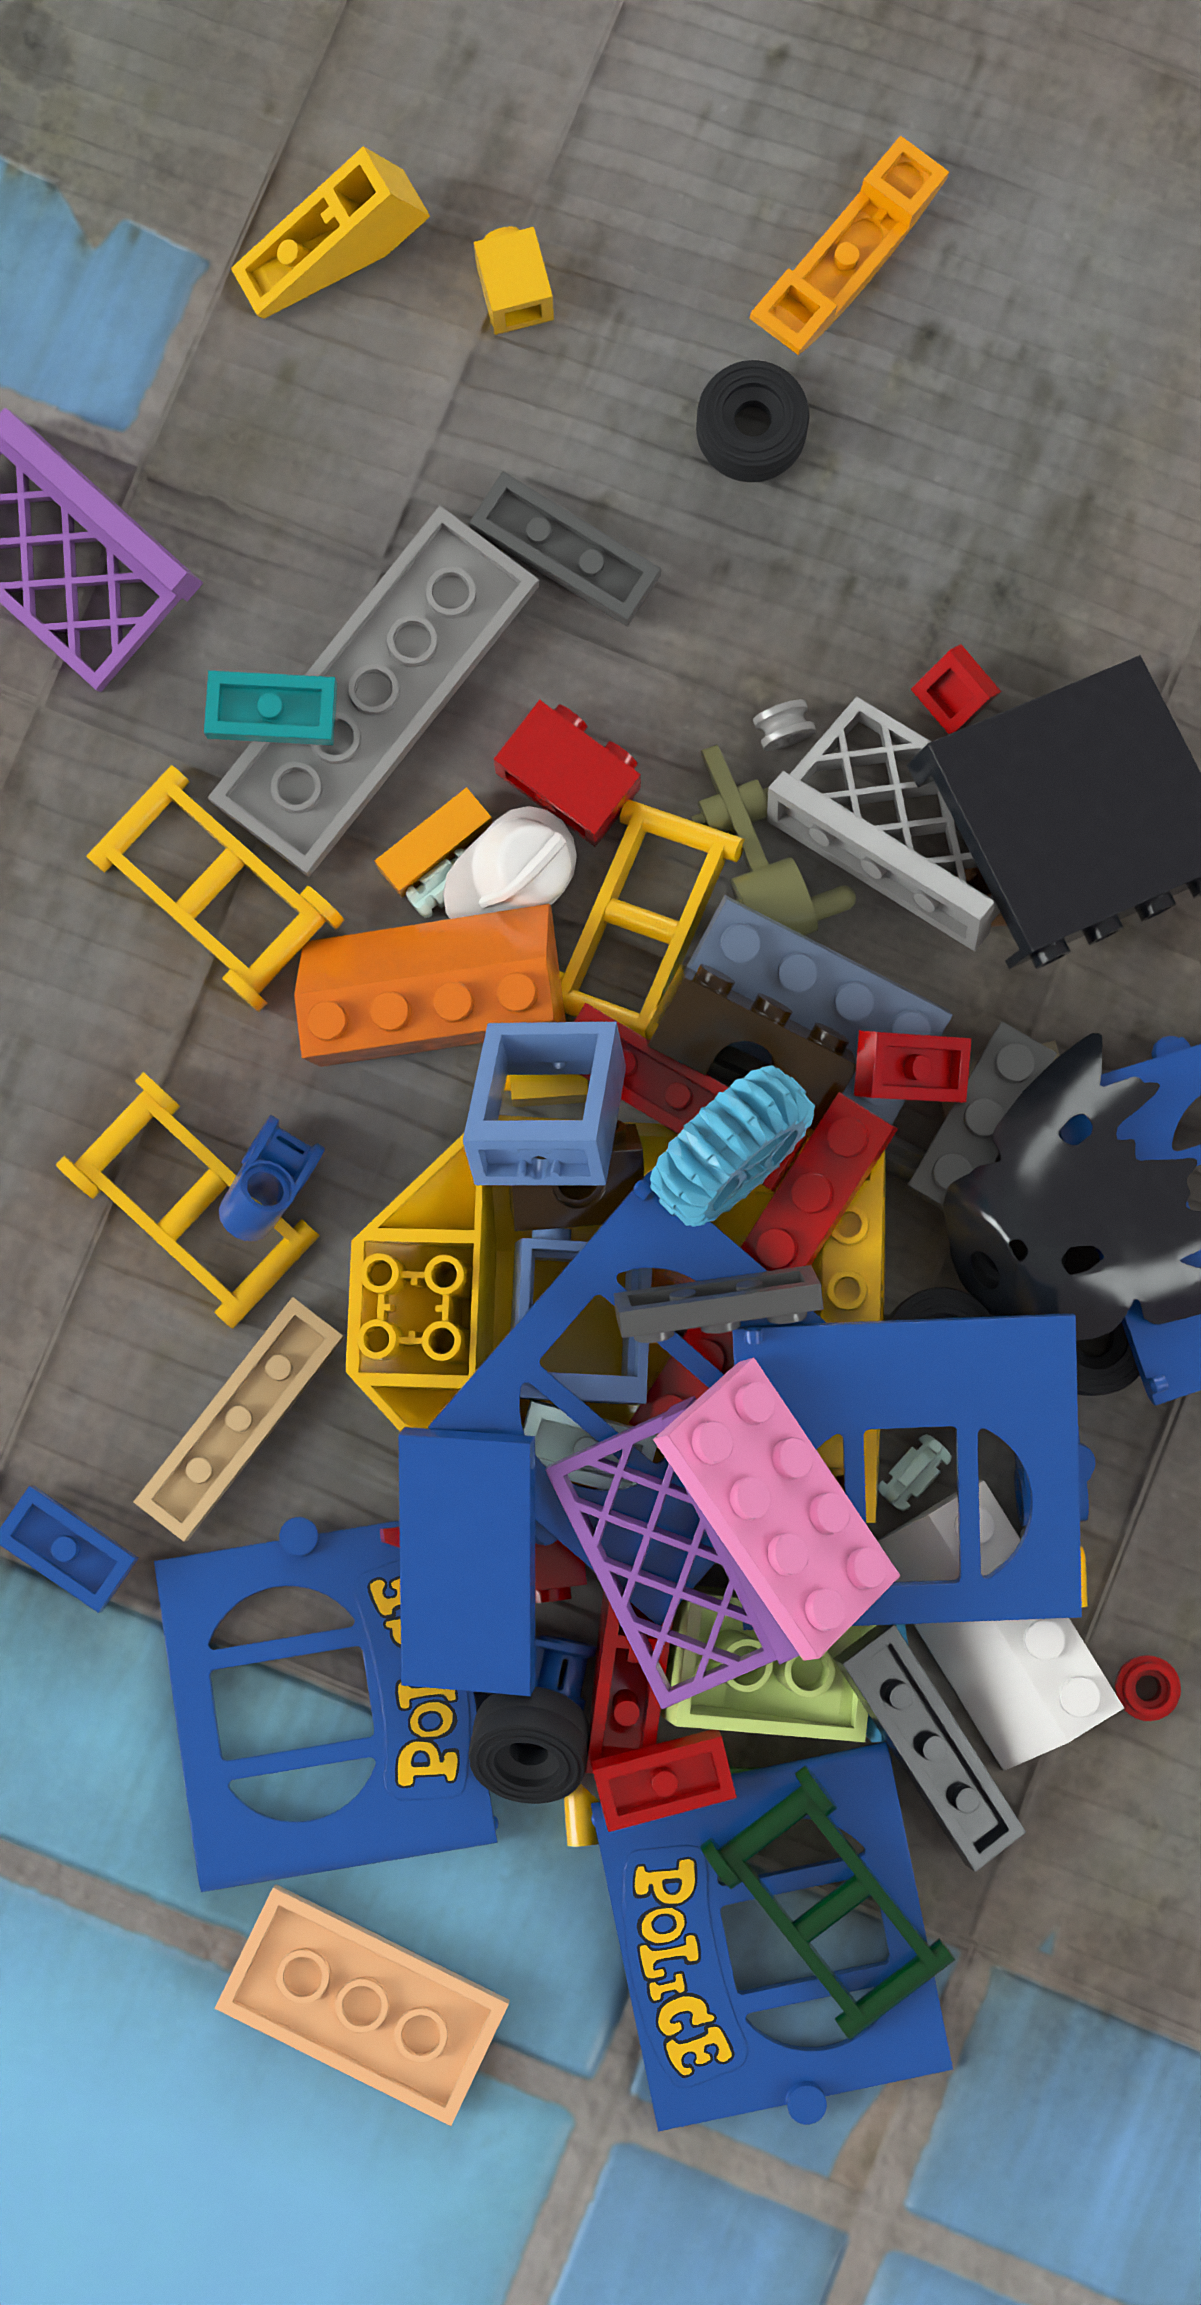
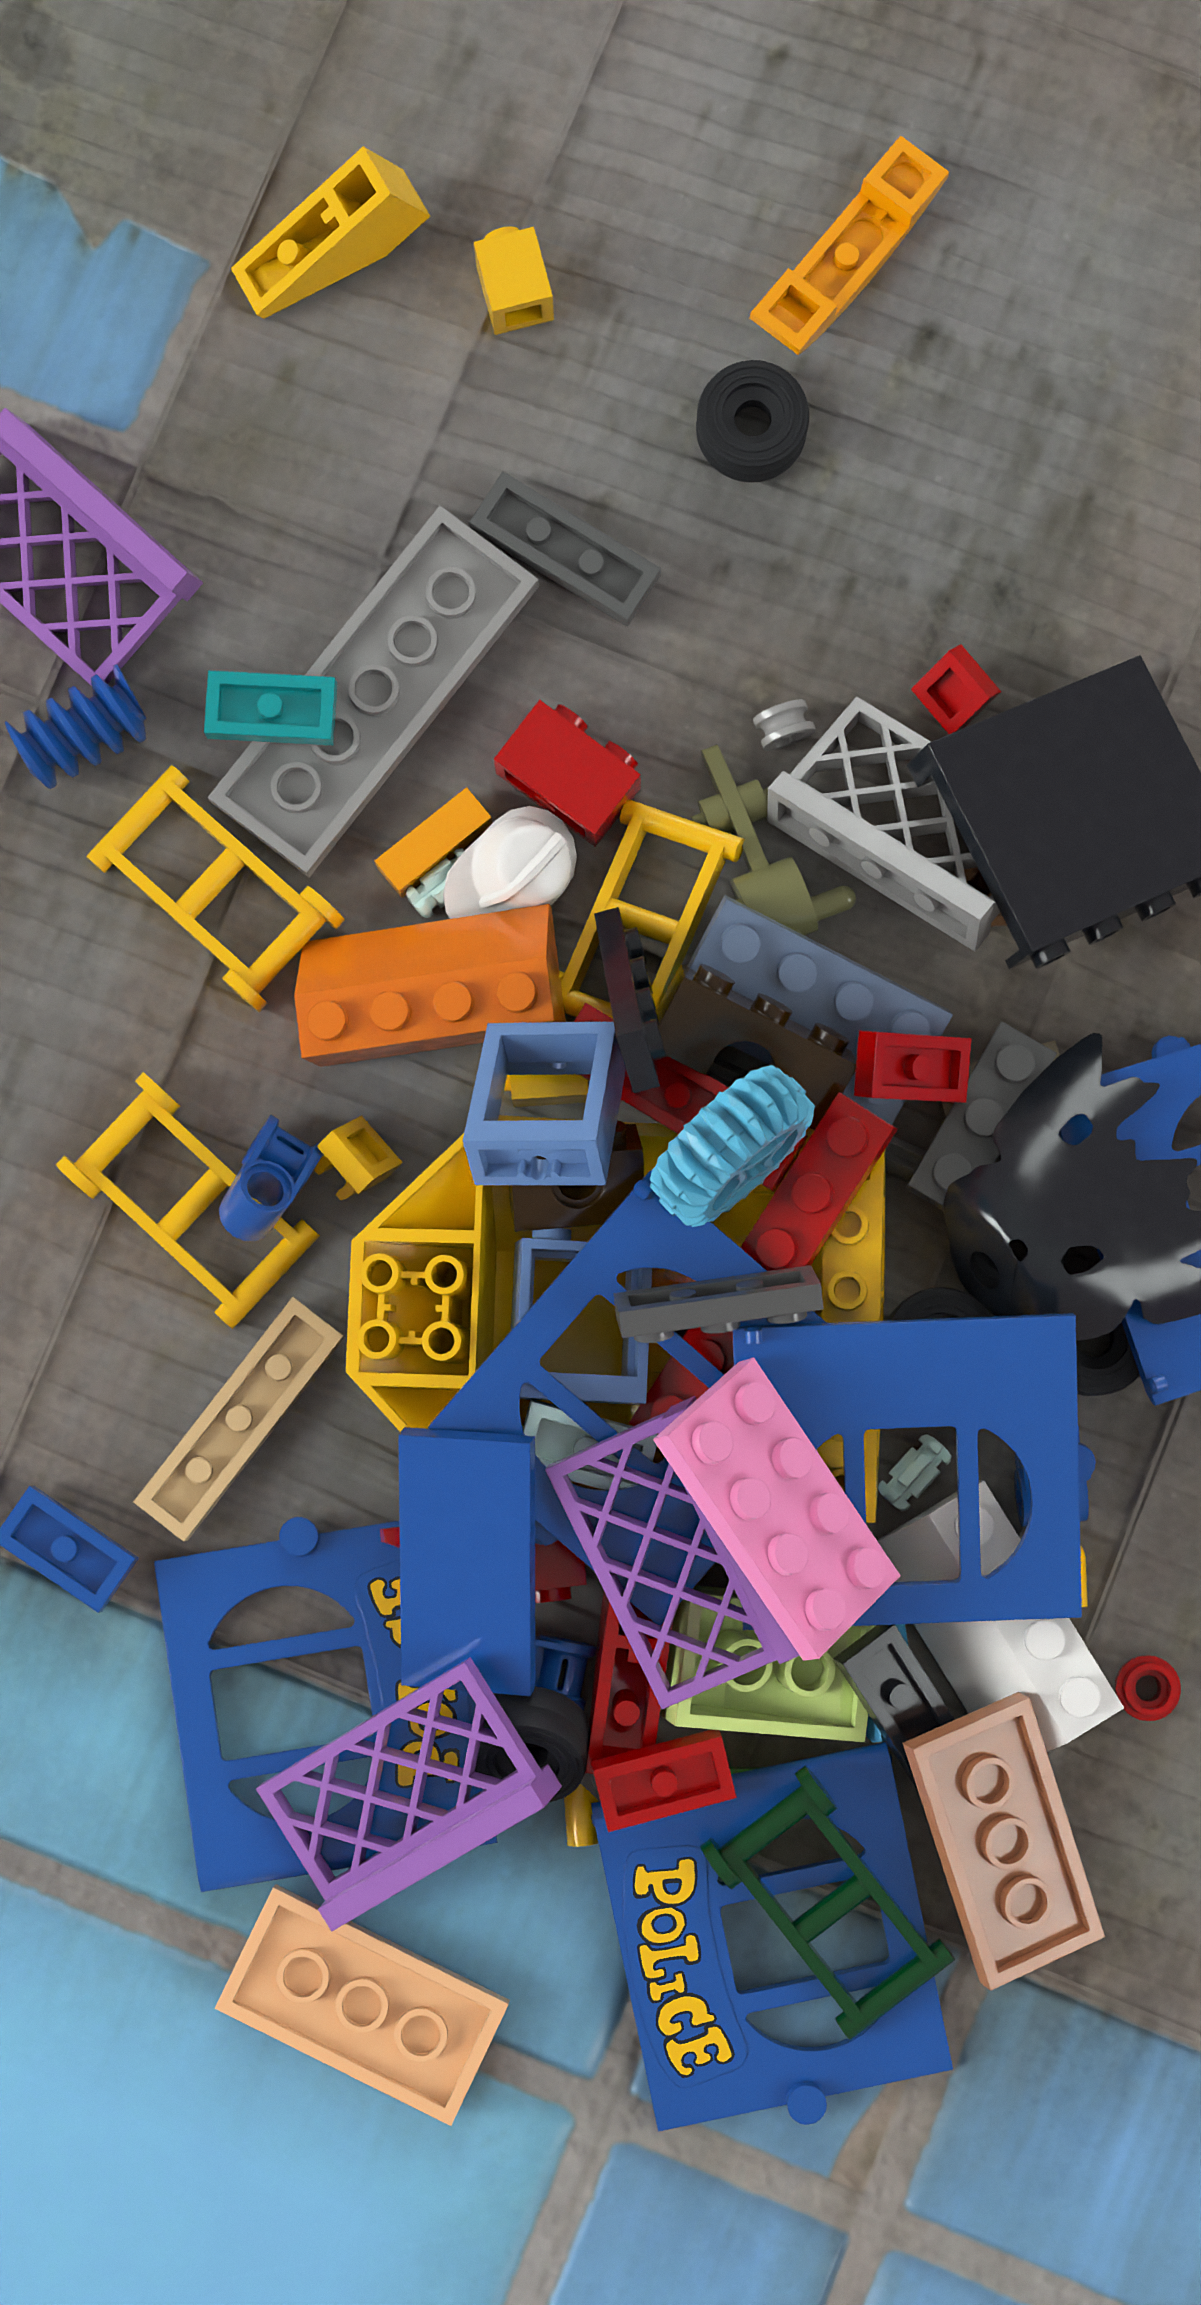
(79, 728): none -> blue piece
(358, 1156): none -> yellow tile
(436, 1842): none -> medium lavender fence
(630, 999): none -> black plate
(1004, 1840): none -> nougat plate

